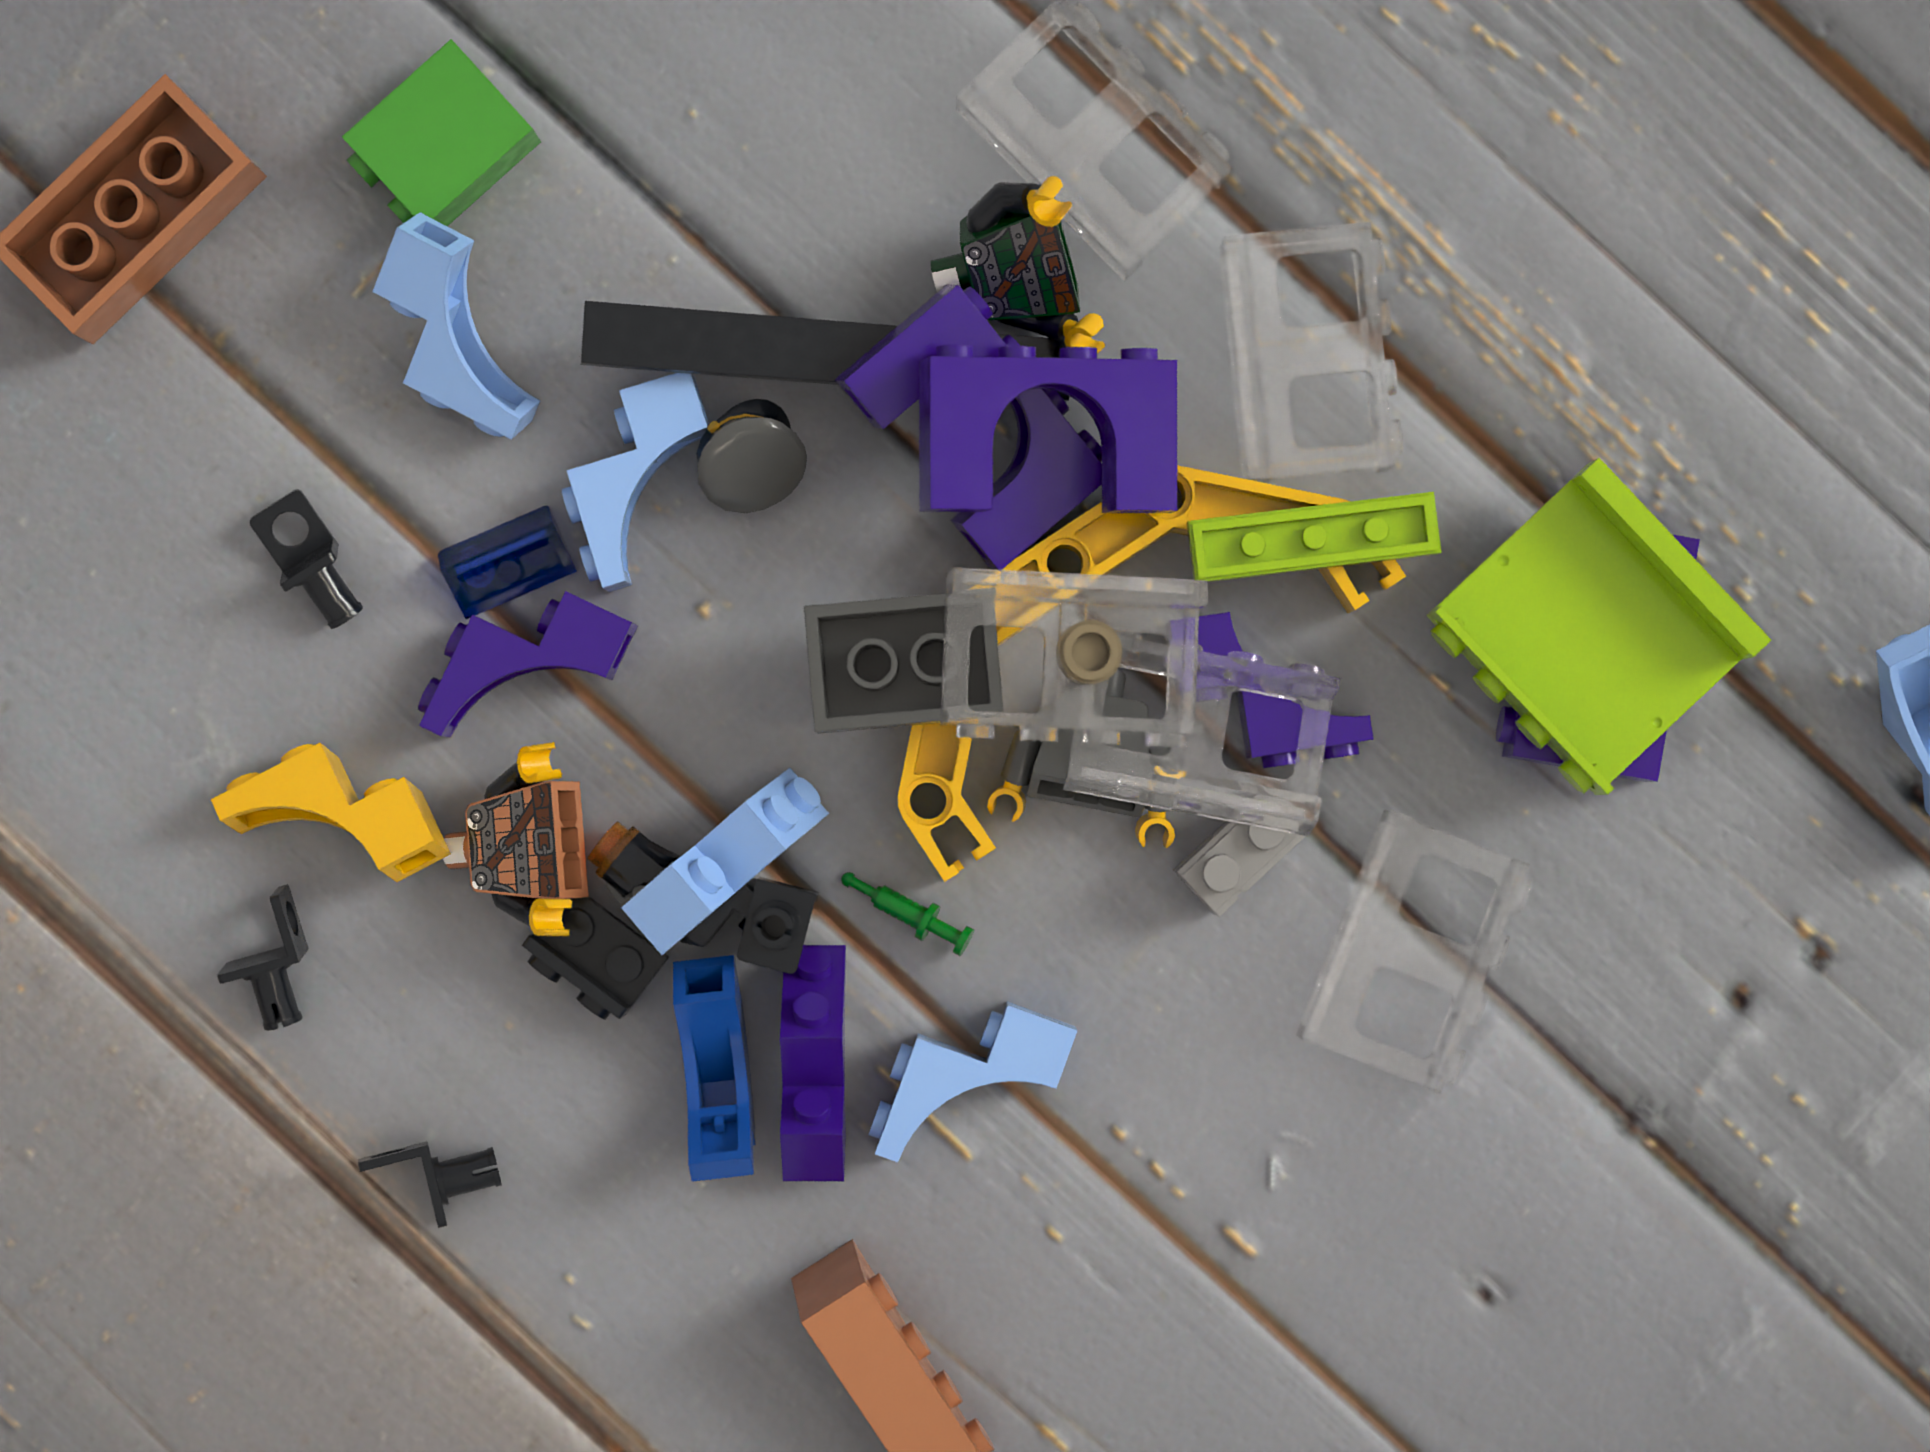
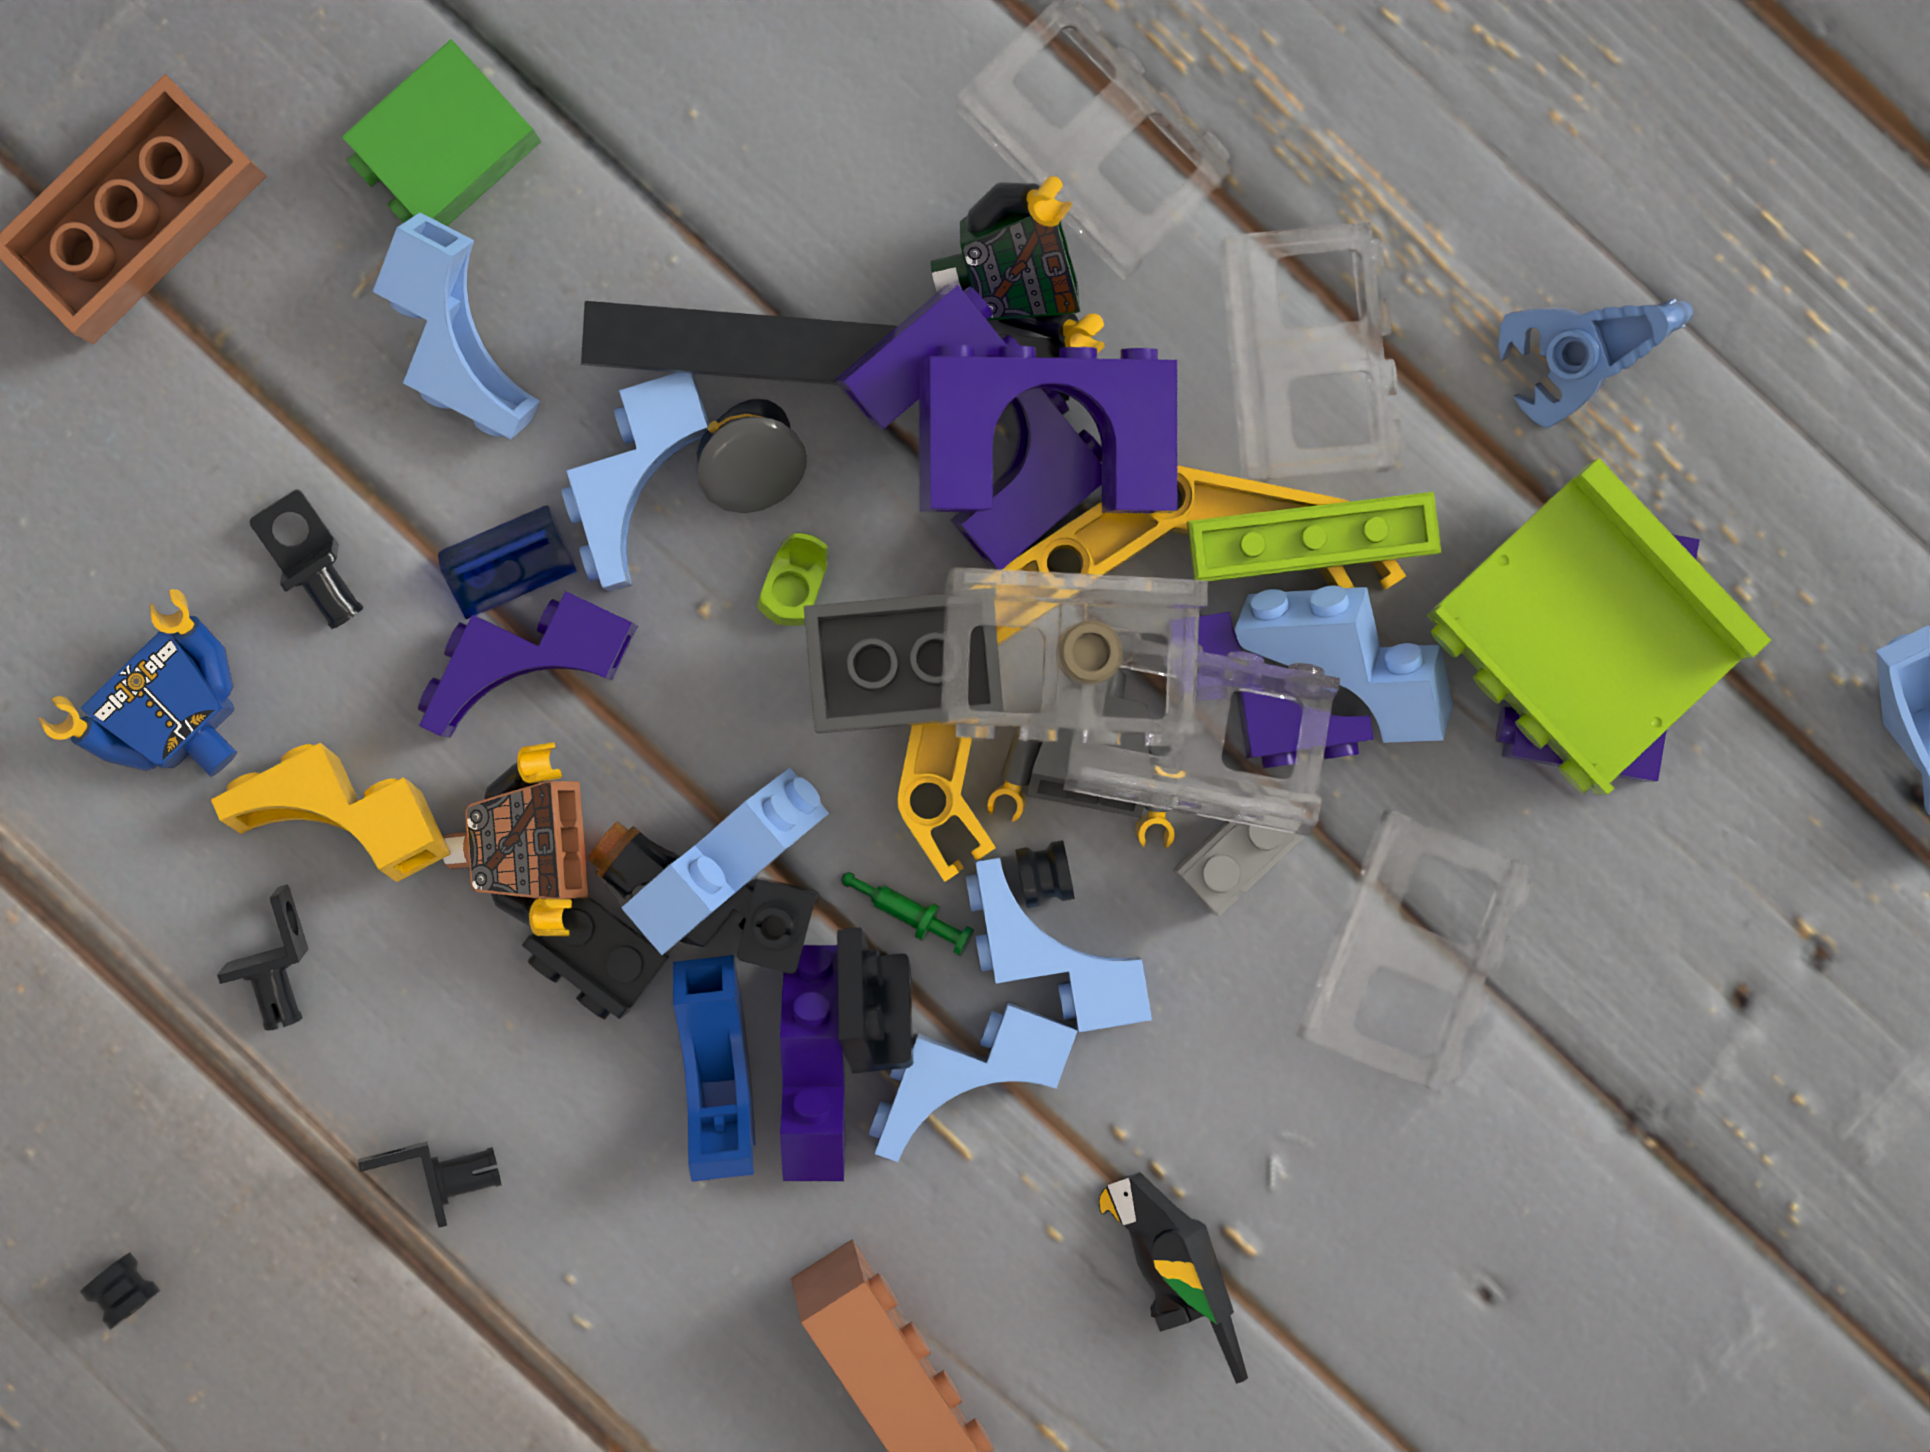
(120, 1291): none -> black wheel
(159, 701): none -> blue torso
(793, 579): none -> lime hair
(873, 1005): none -> black bracket
(1044, 874): none -> black wheel
(1099, 989): none -> light blue arch
(1175, 1261): none -> black animal
(1337, 631): none -> light blue arch
(1586, 348): none -> medium blue animal

